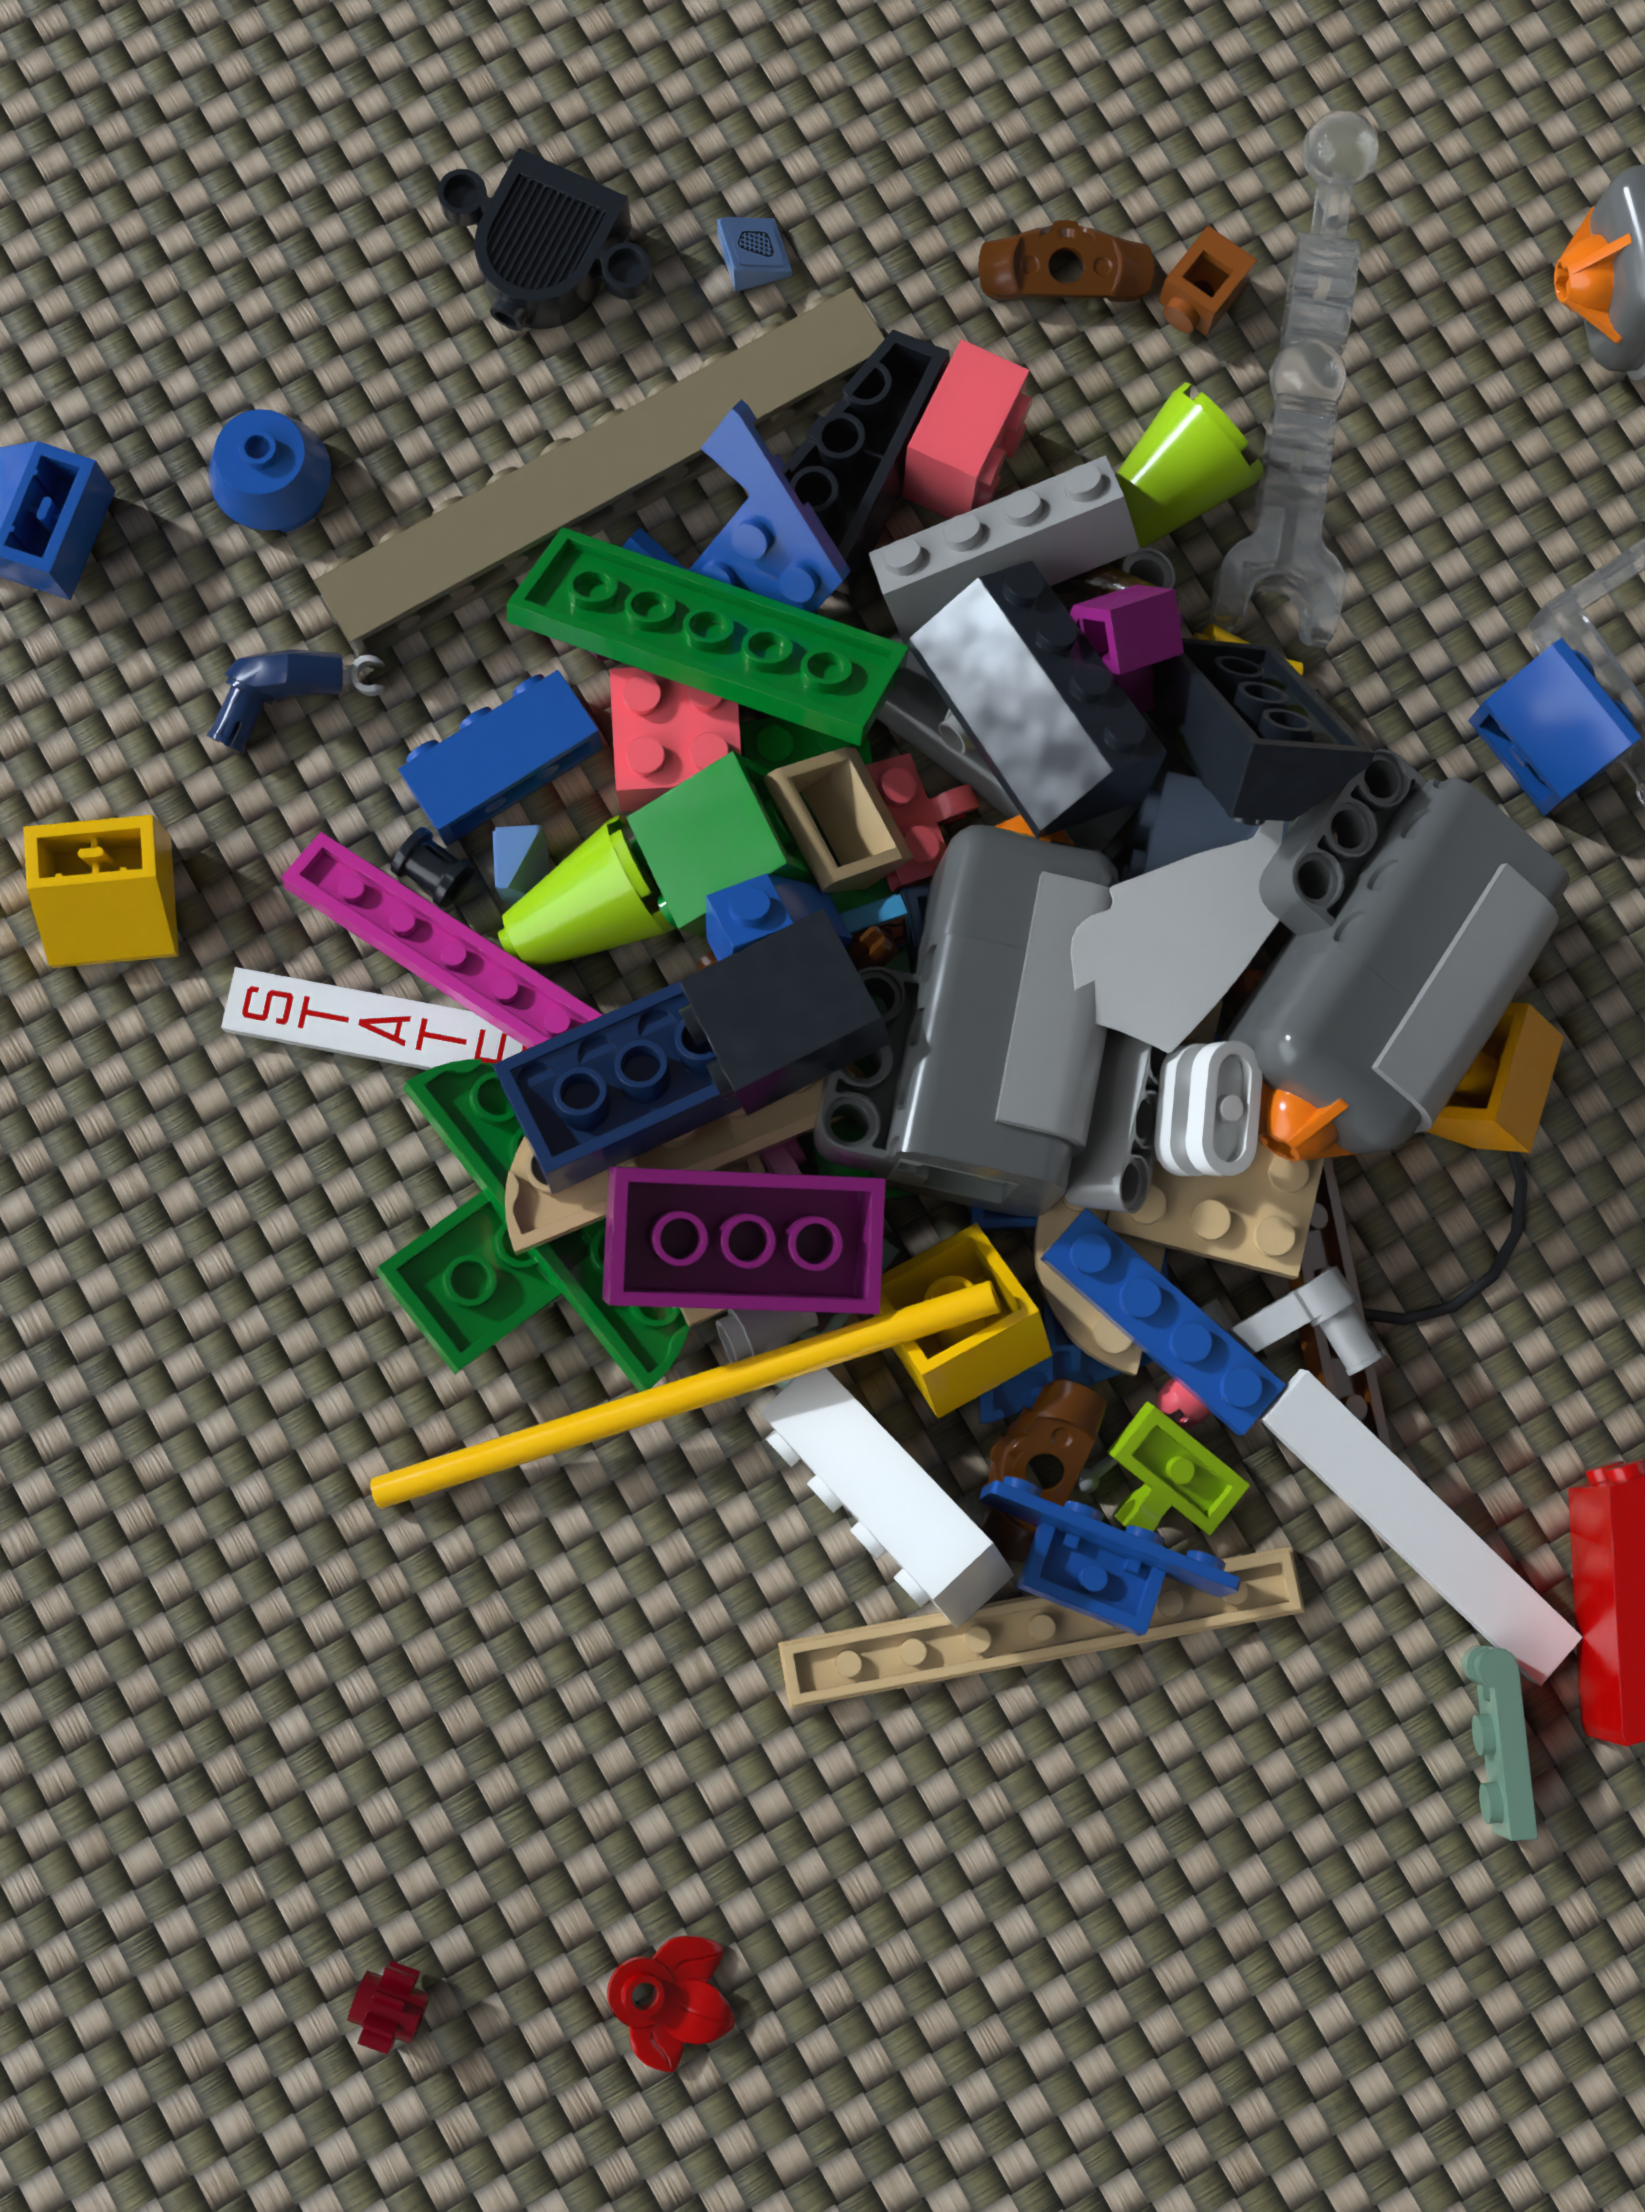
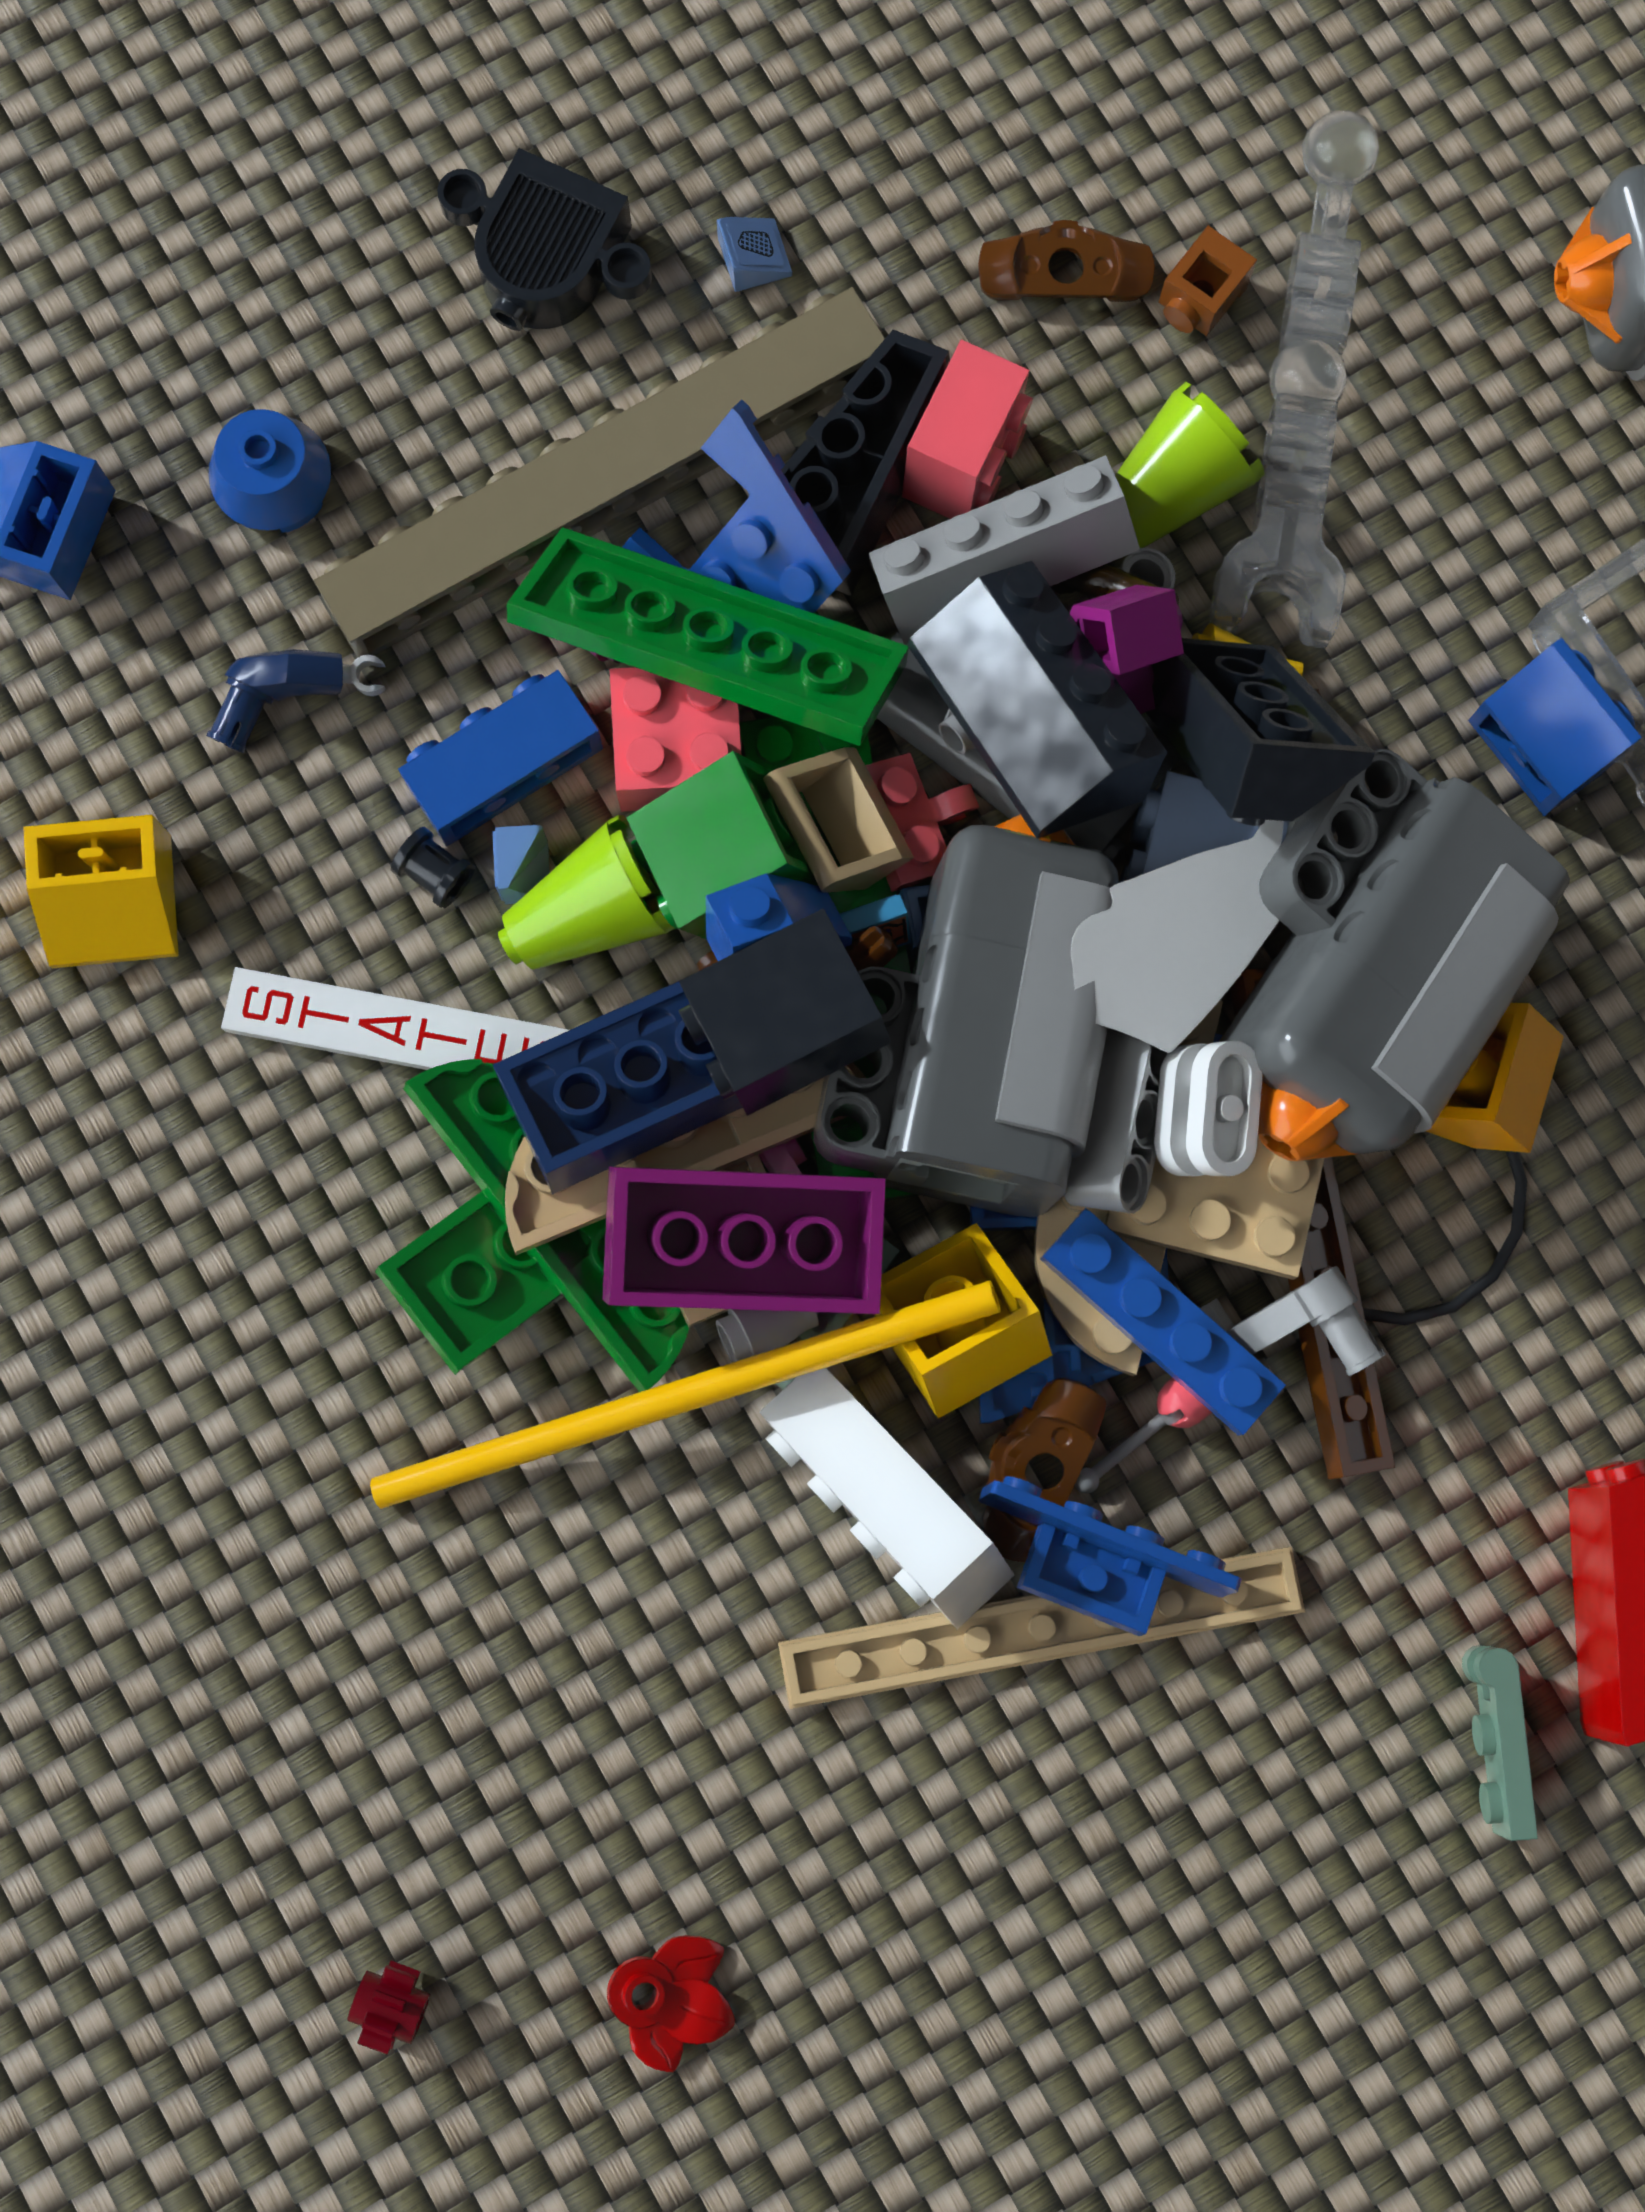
(433, 944): dark pink plate -> none
(1174, 1473): lime plate -> none
(1419, 1526): white tile -> none

